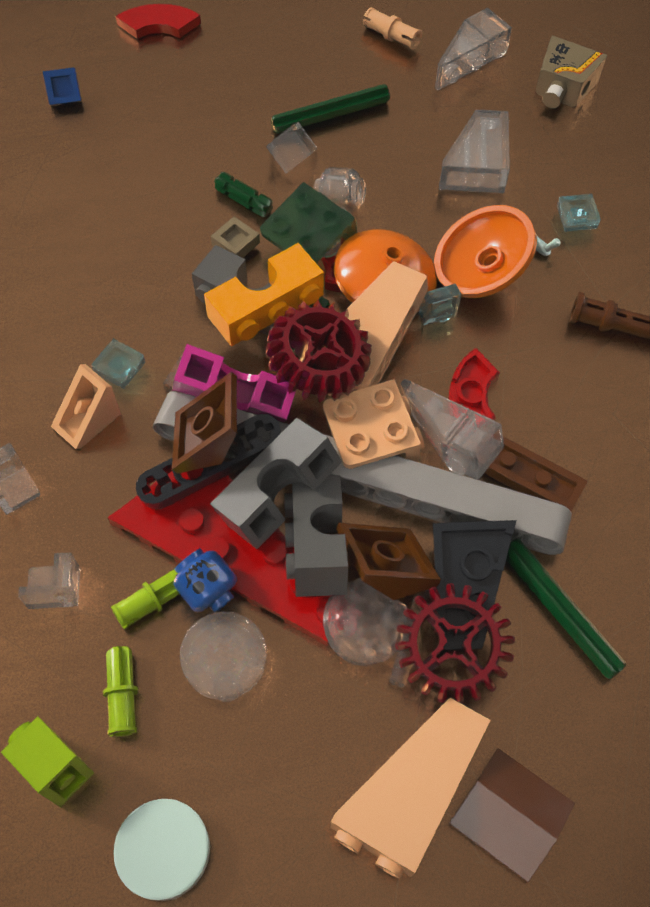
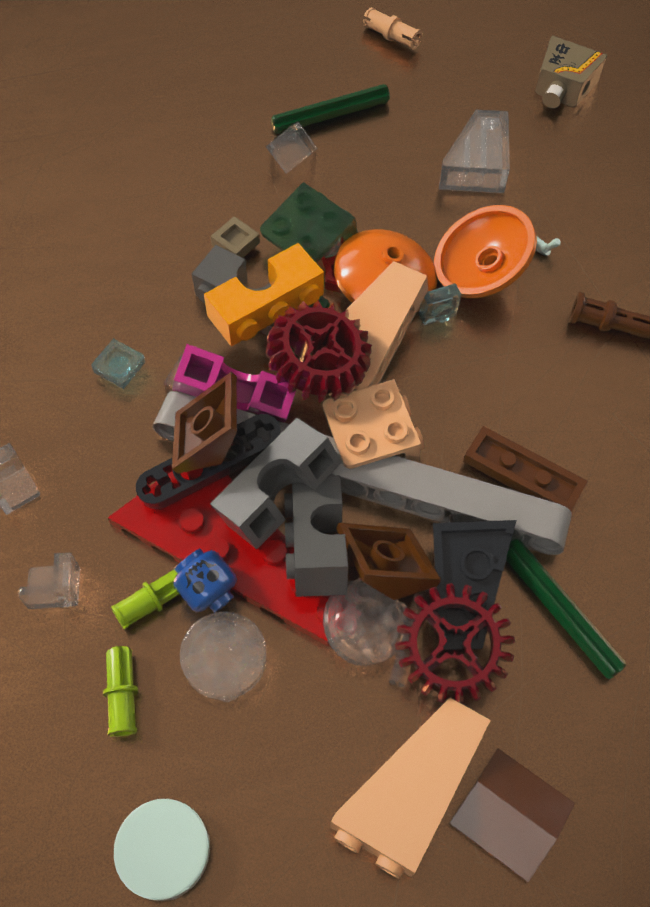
(46, 761): lime brick -> none
(62, 86): blue plate -> none
(86, 408): light nougat slope -> none
(158, 19): red tile -> none
(243, 194): dark green axle -> none
(342, 187): clear head -> none
(458, 434): clear slope -> none
(472, 382): red tile -> none
(476, 43): clear slope -> none
(578, 212): clear light blue plate -> none

